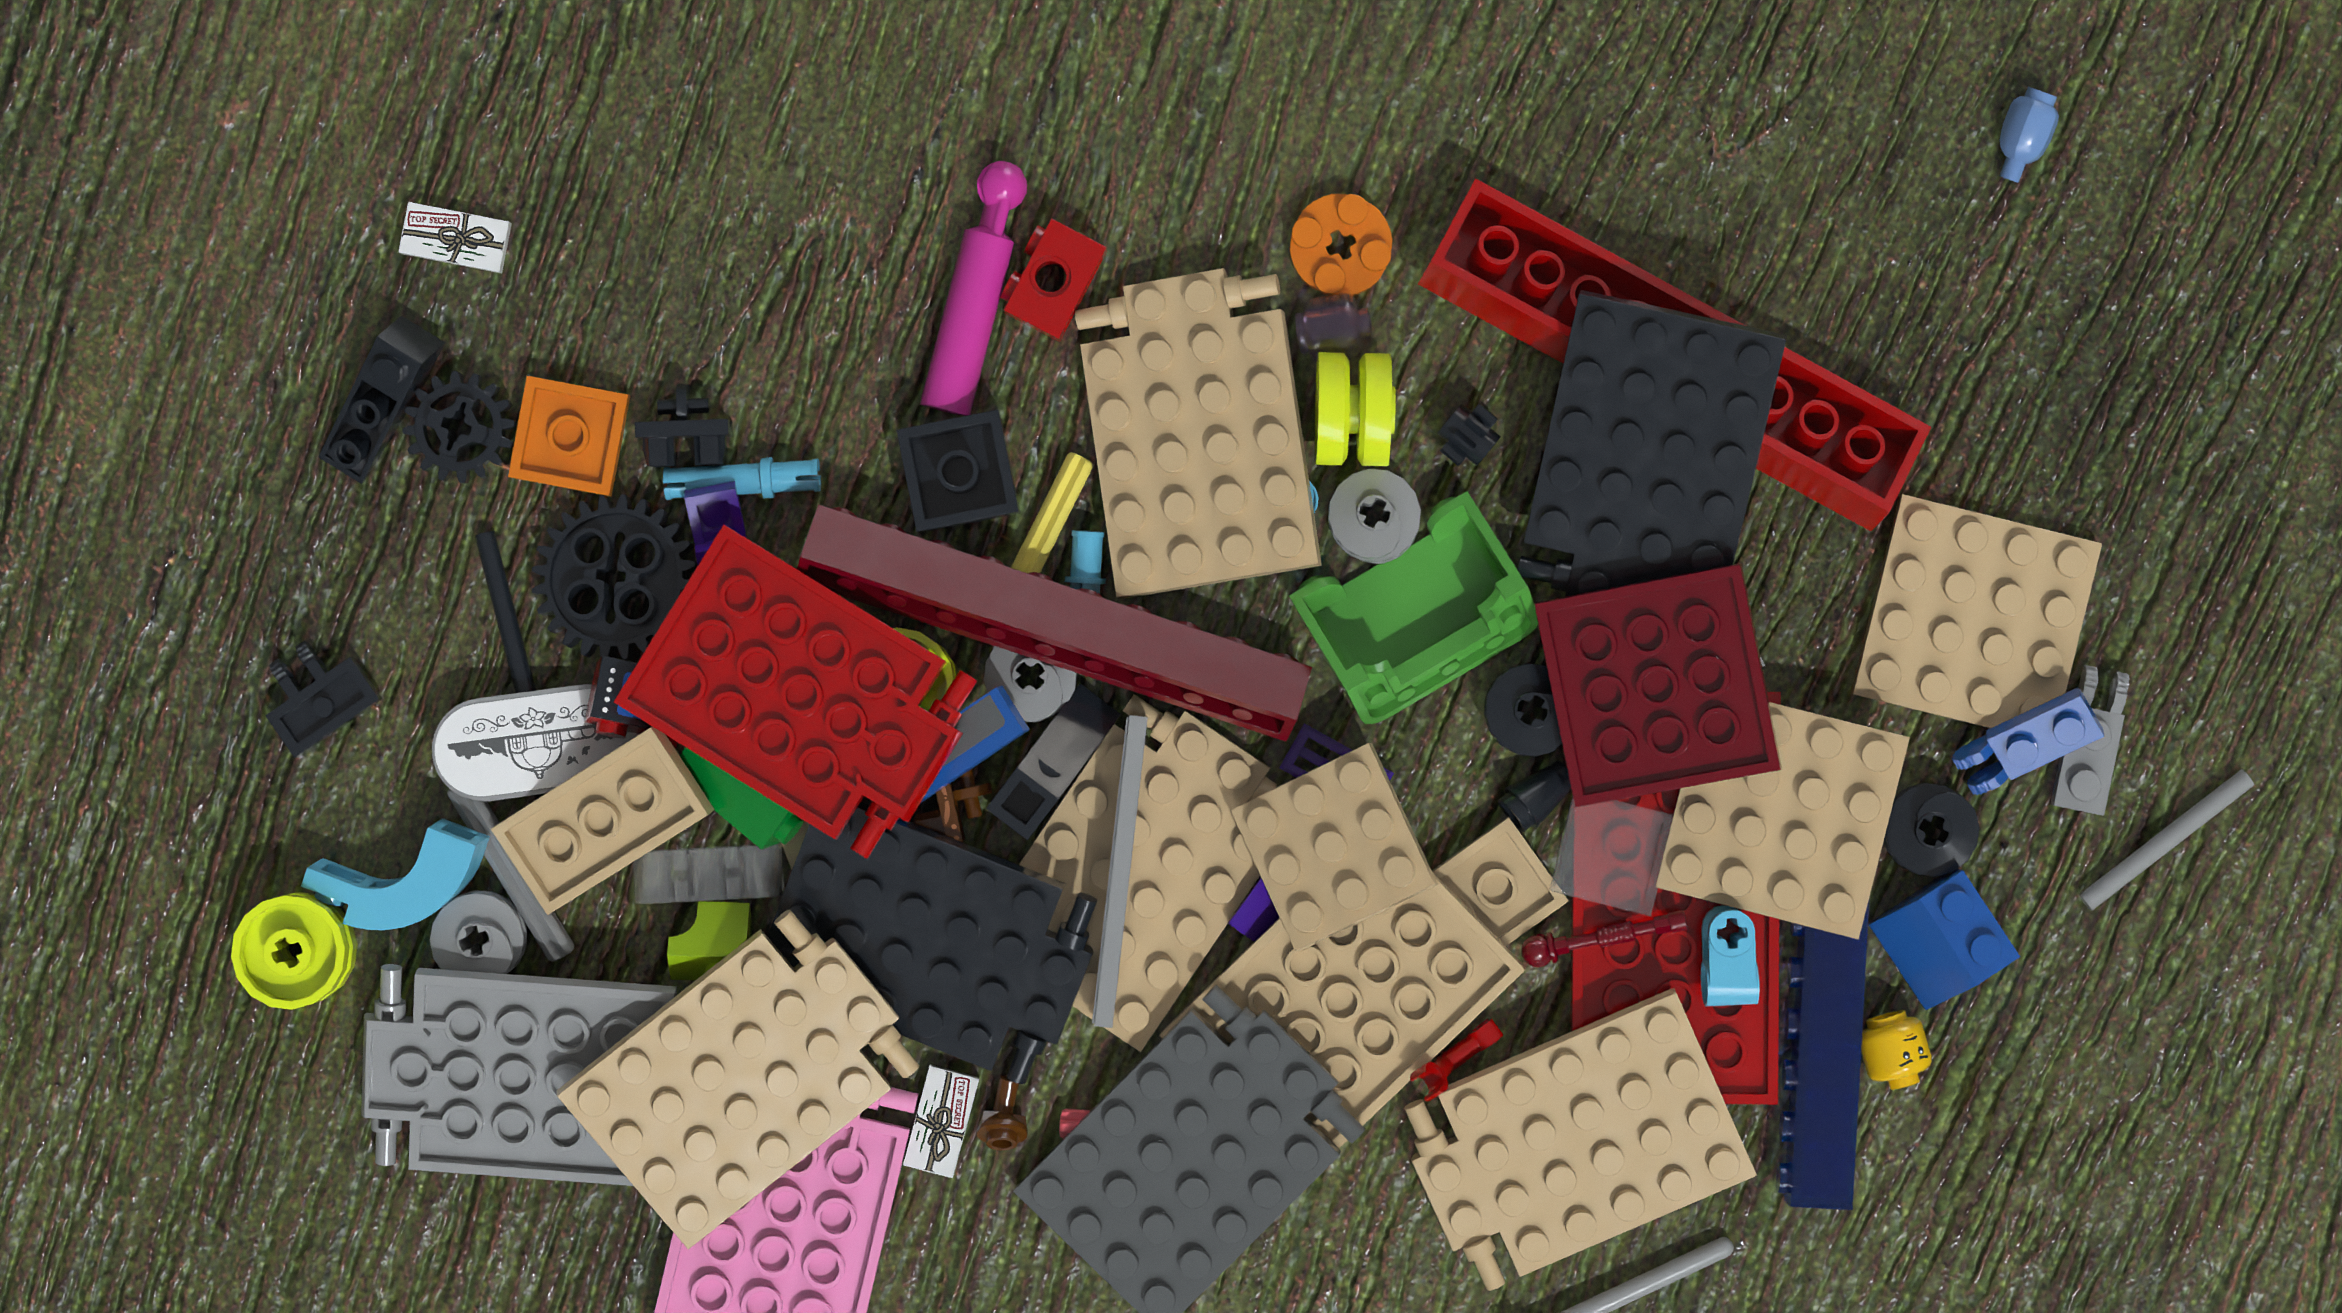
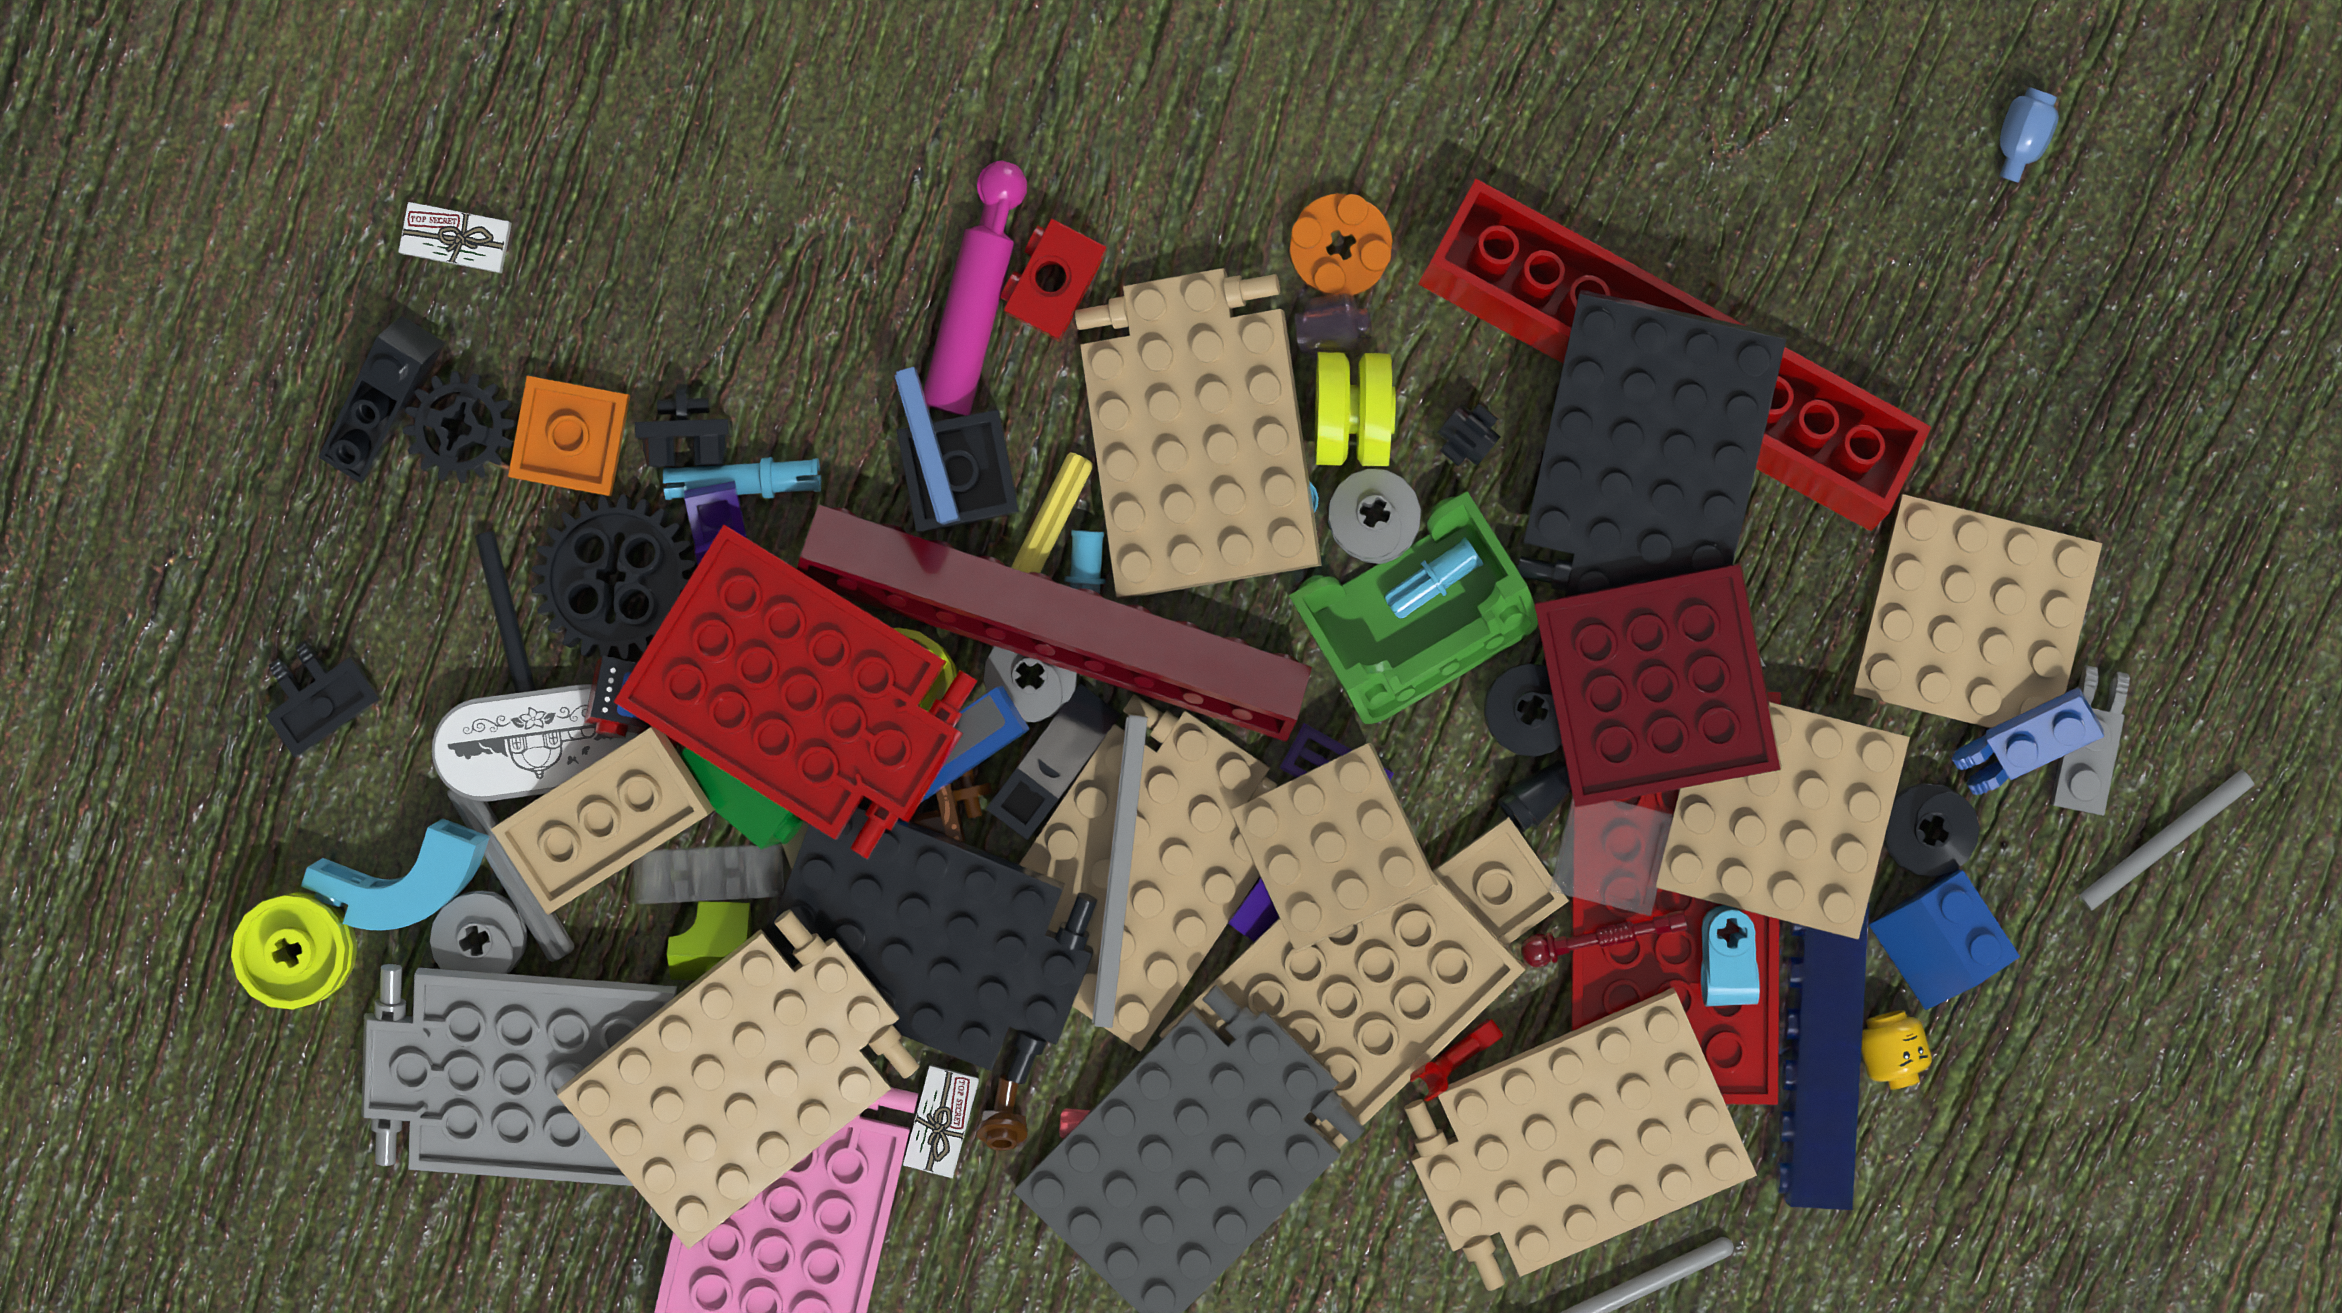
(927, 446): none -> medium blue tile
(1433, 579): none -> medium azure axle

